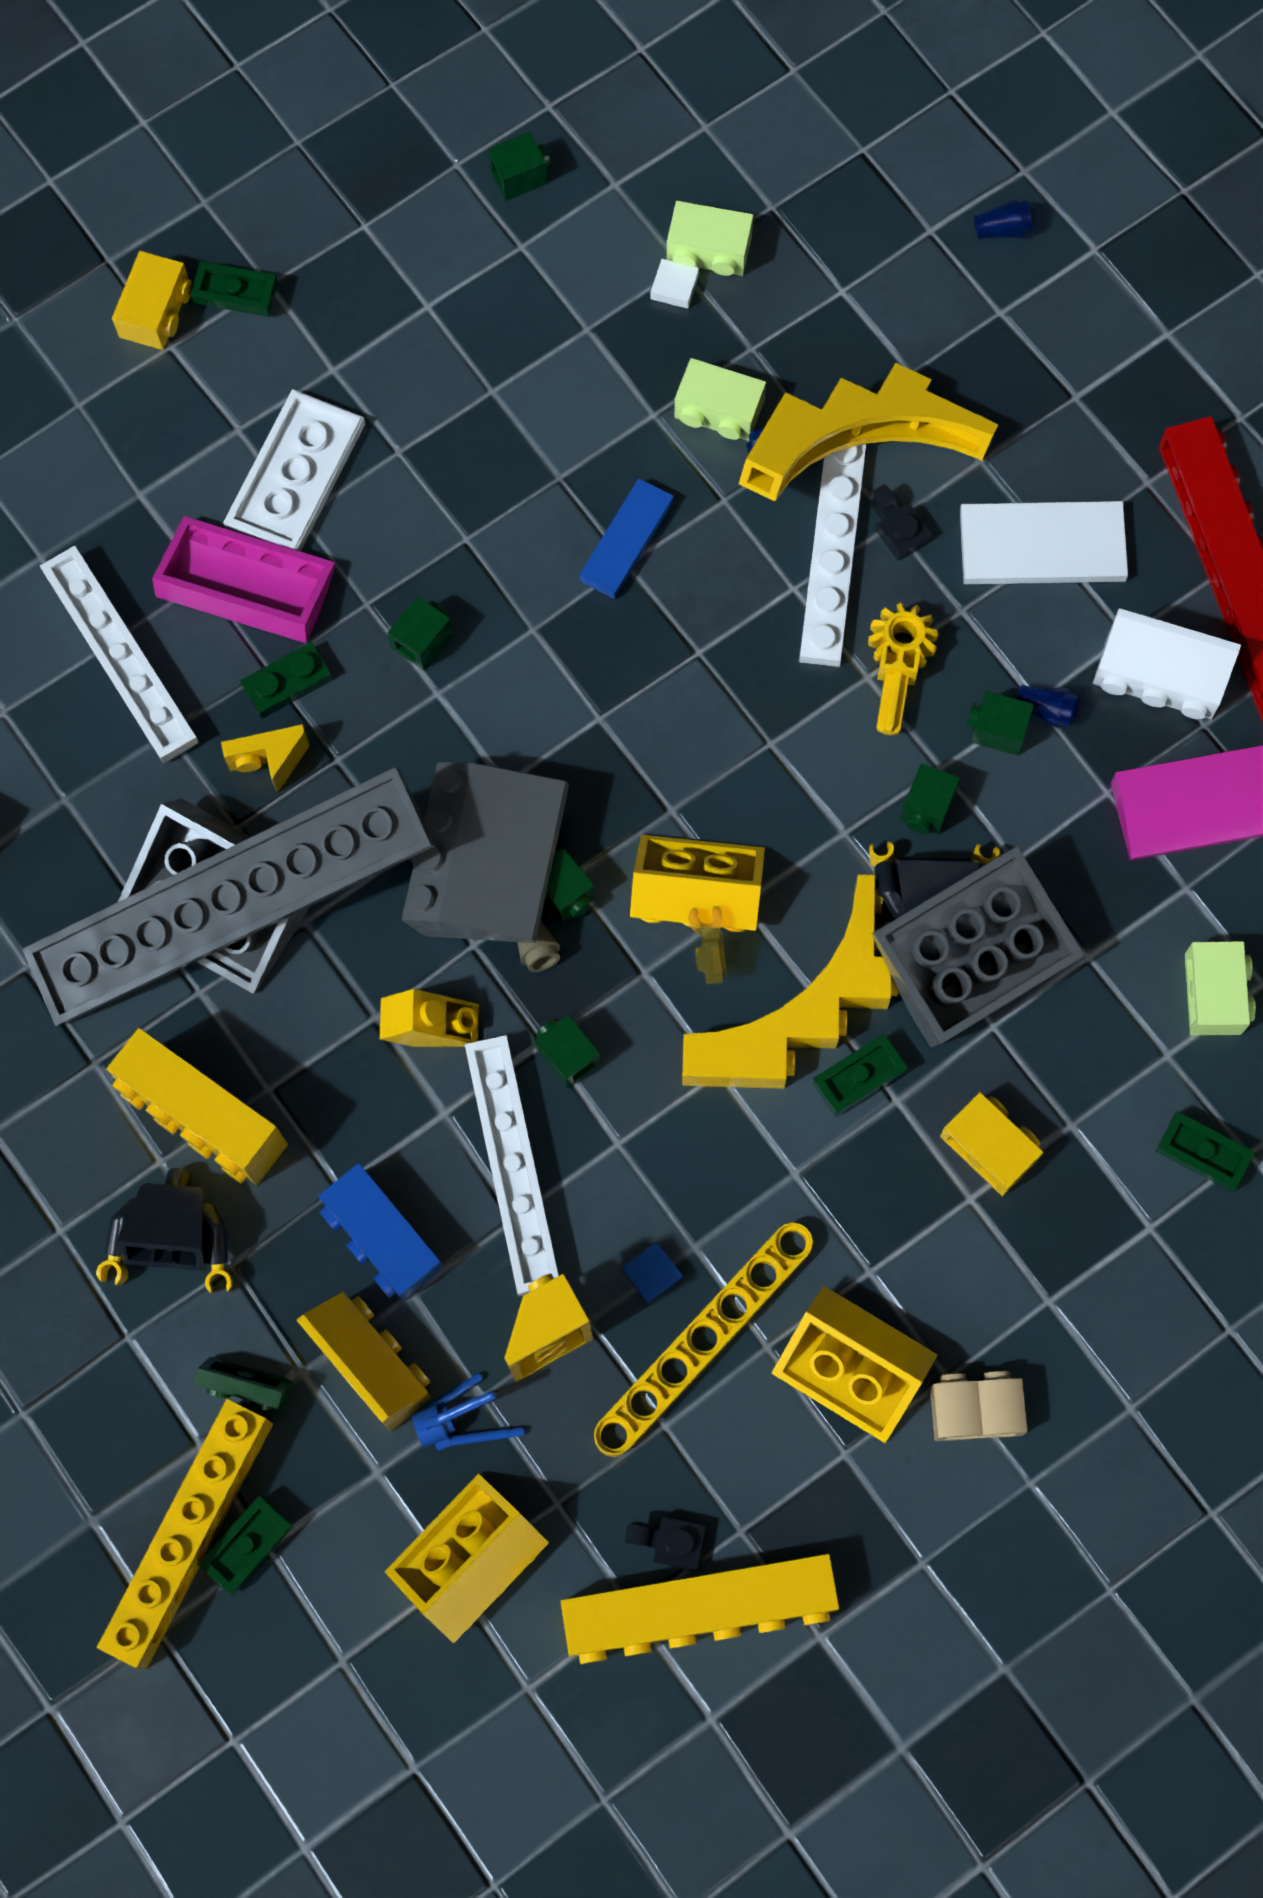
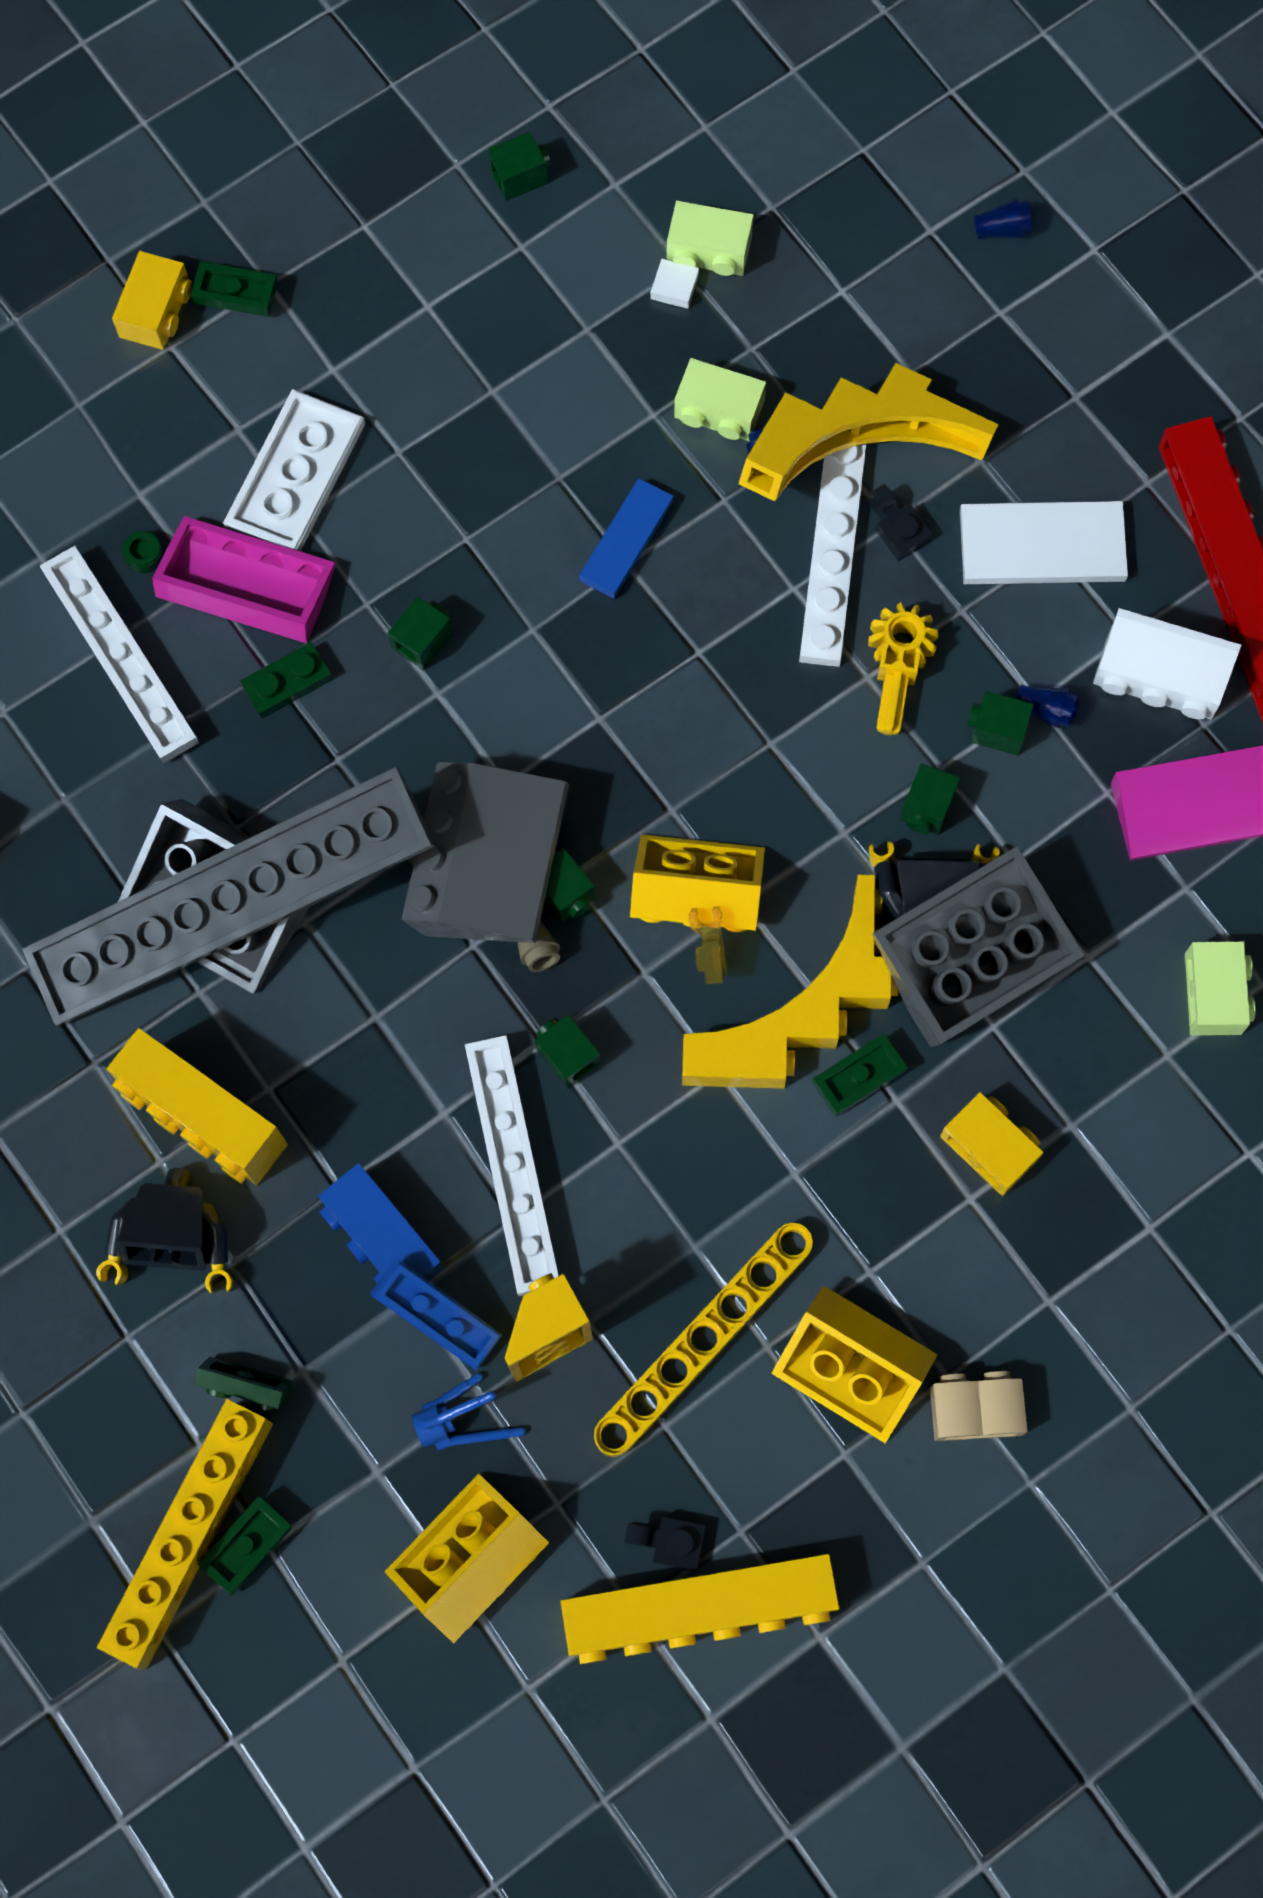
(143, 551): none -> dark green tile
(278, 748): yellow slope -> none
(367, 1358): yellow slope -> none
(428, 1020): yellow slope -> none
(436, 1314): none -> blue tile
(652, 1273): blue tile -> none
(1205, 1151): dark green plate -> none

